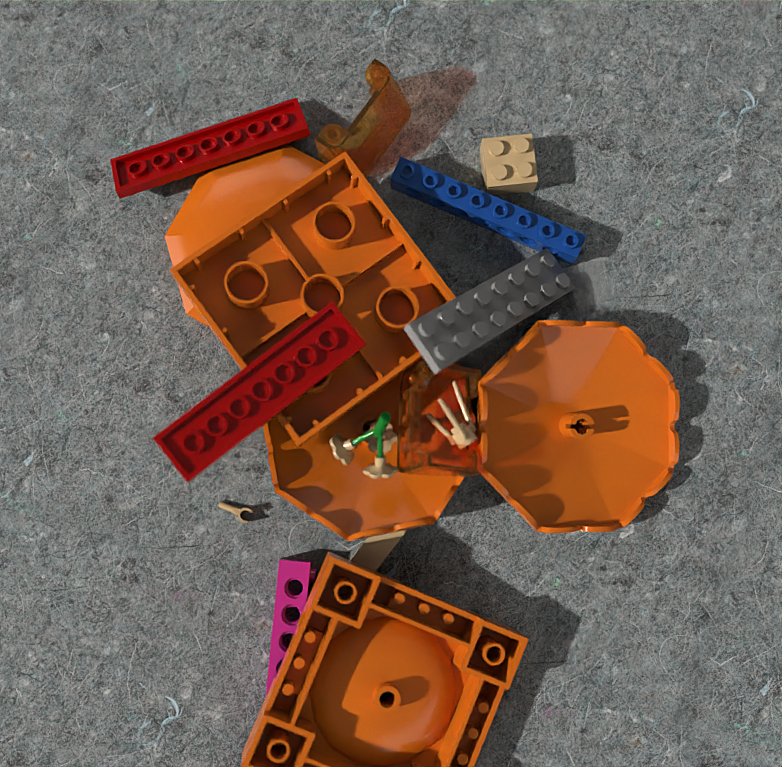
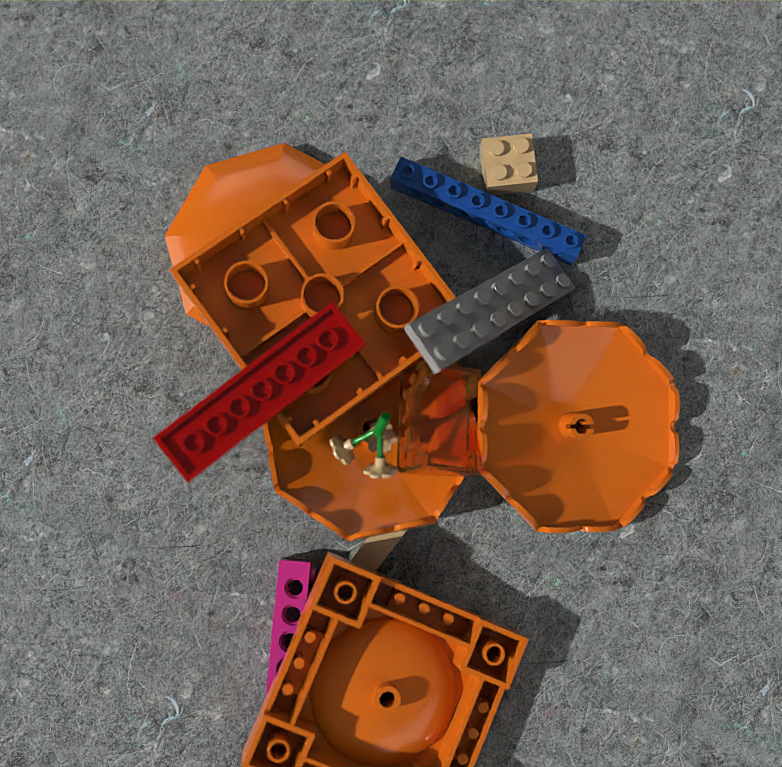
(208, 148): red plate -> none
(235, 510): tan hand -> none
(373, 127): clear orange windscreen -> none
(461, 433): tan plant -> none
(591, 283): clear piece -> none

